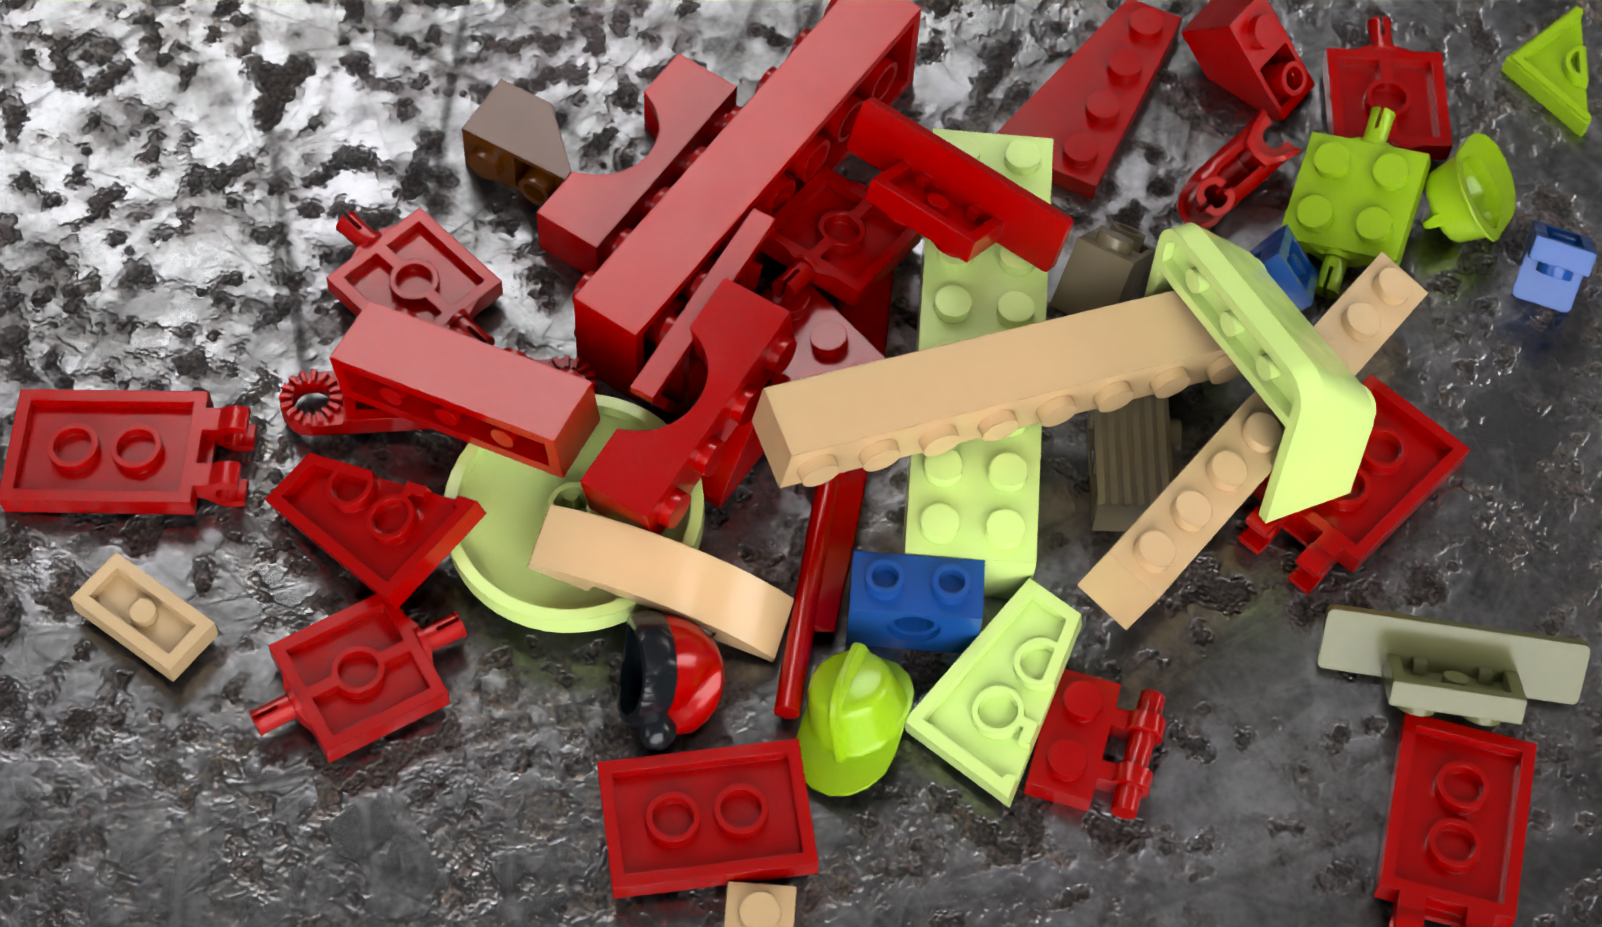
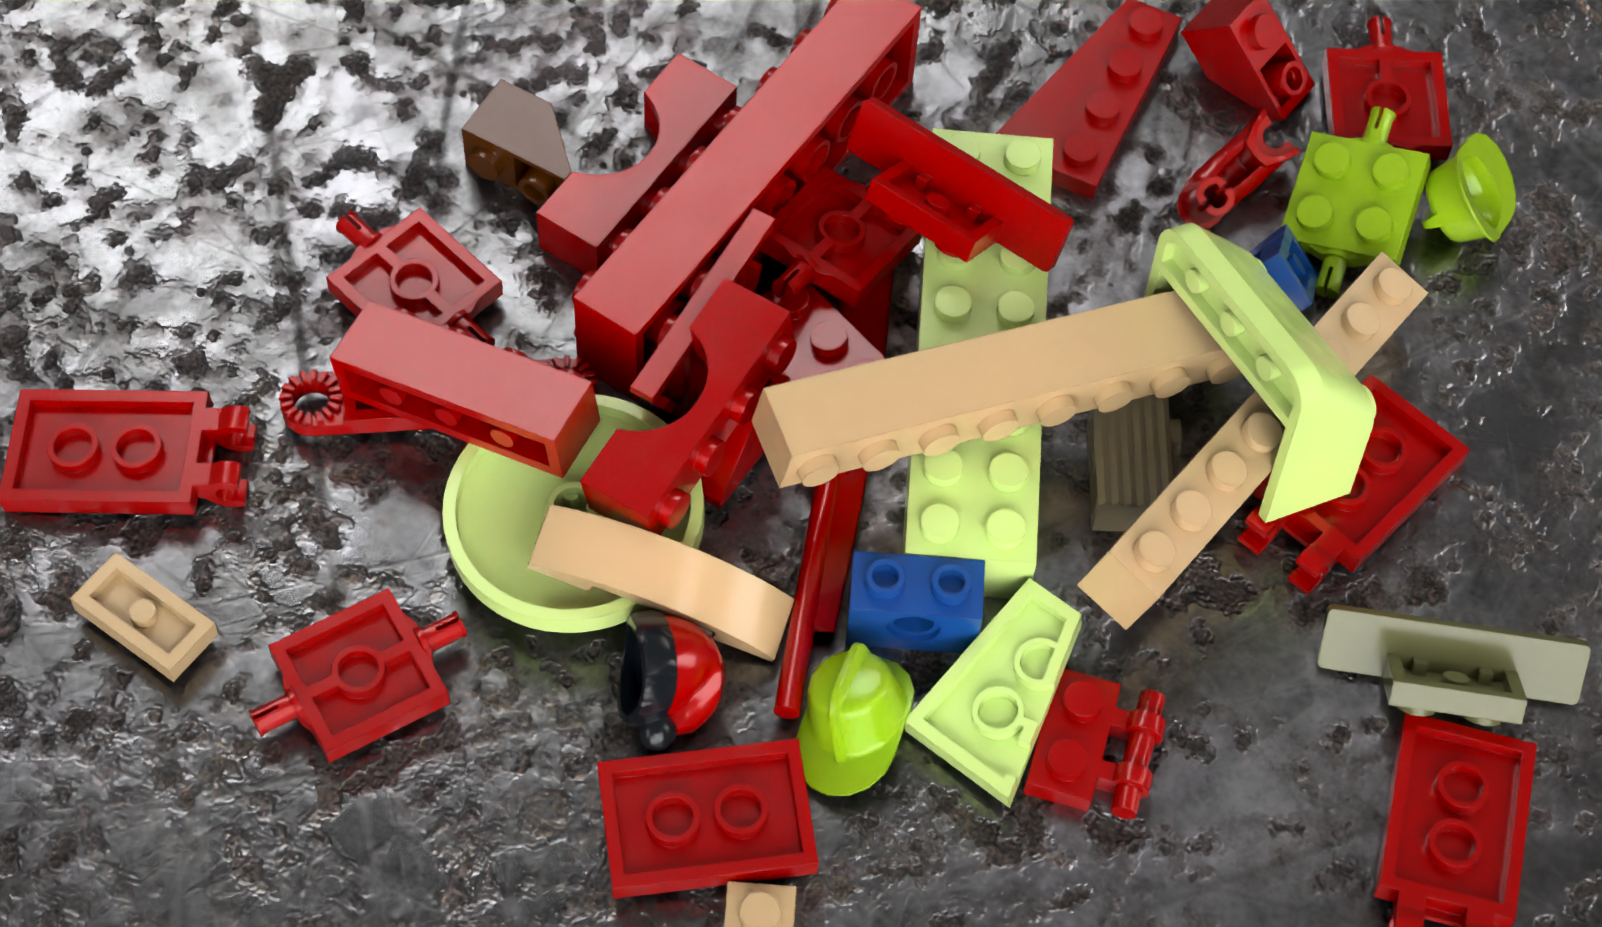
(373, 526): red wing -> none
(1103, 269): dark tan slope -> none
(1553, 266): slope -> none
(1556, 70): lime tile -> none

